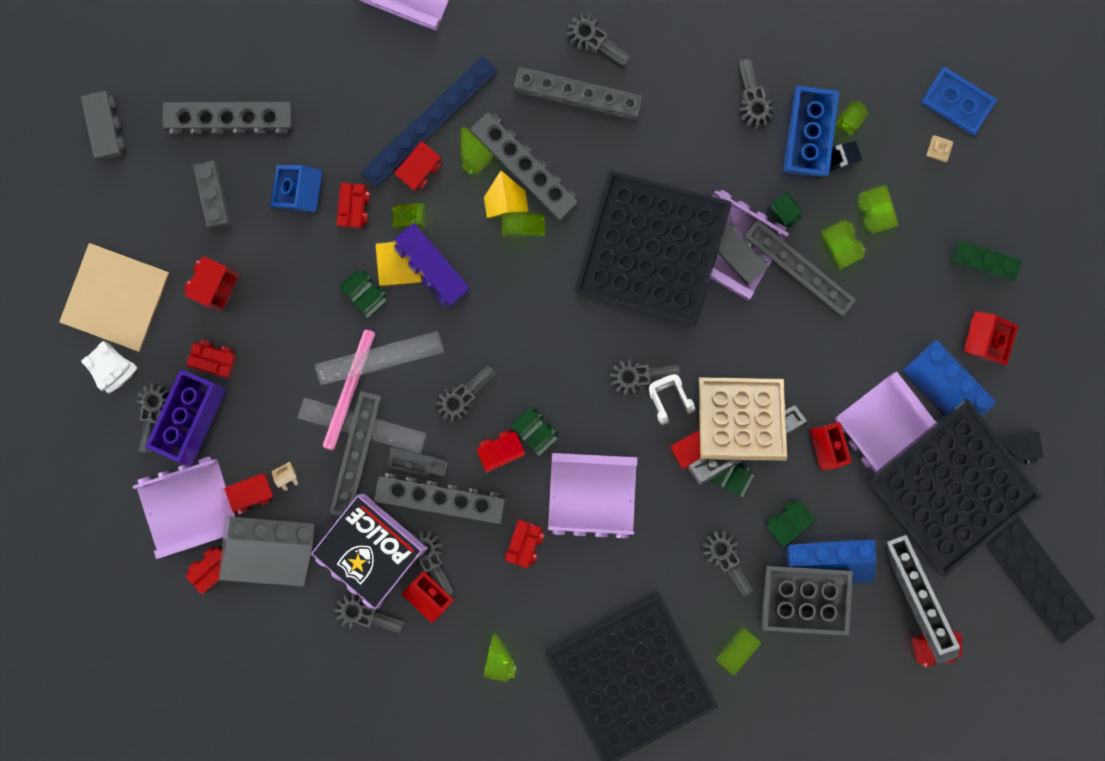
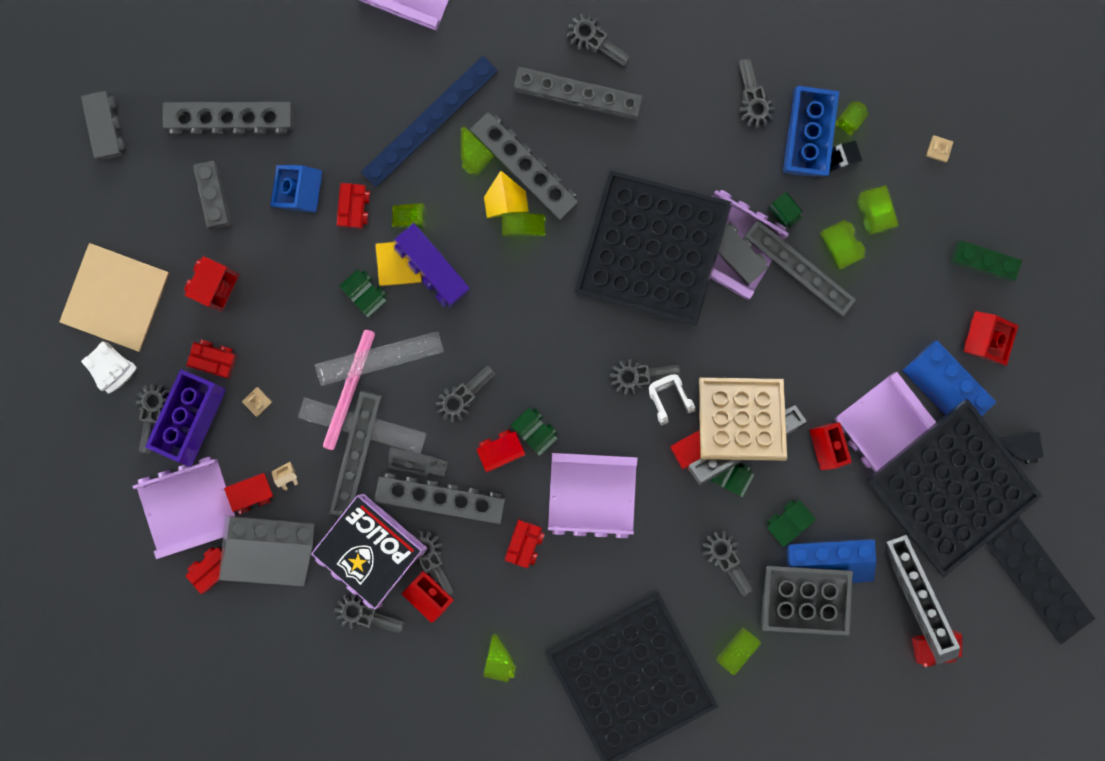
(257, 401): none -> tan tile
(418, 167): red brick -> none
(958, 101): blue tile -> none

